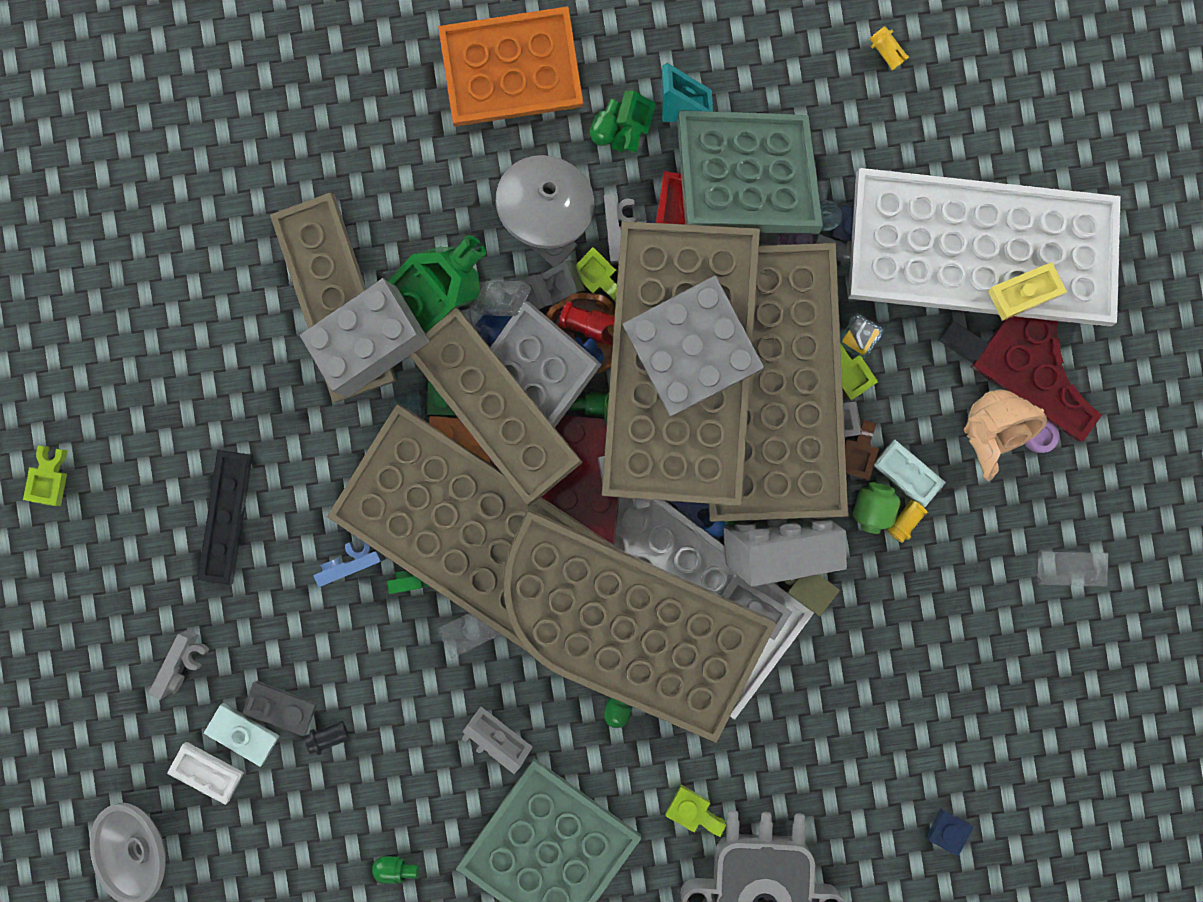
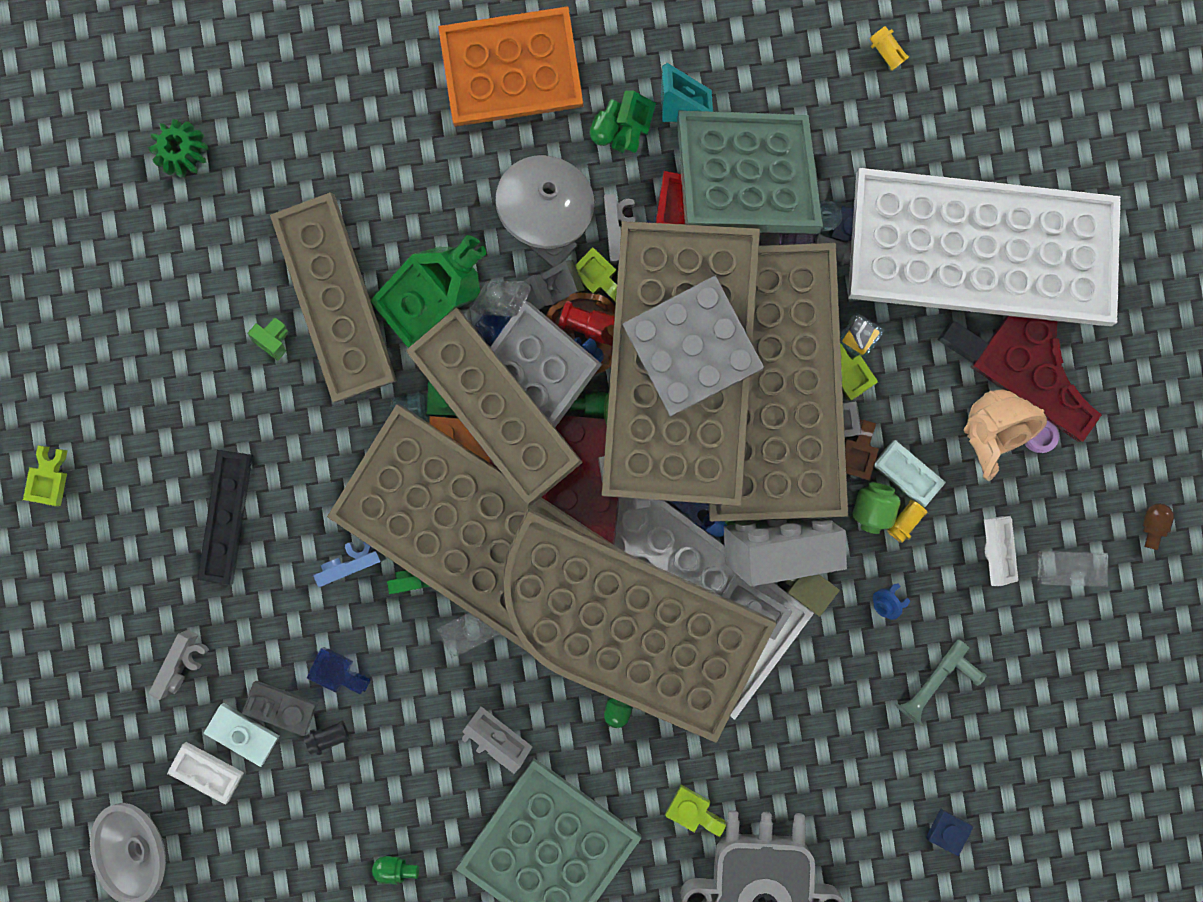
(166, 149): none -> green gear
(270, 338): none -> bright green tile
(333, 671): none -> clear blue plate
(364, 338): light grey brick -> none
(888, 604): none -> blue plate
(954, 658): none -> sand green piece
(1000, 550): none -> white plate
(1027, 291): light yellow plate -> none
(1157, 523): none -> reddish brown cylinder

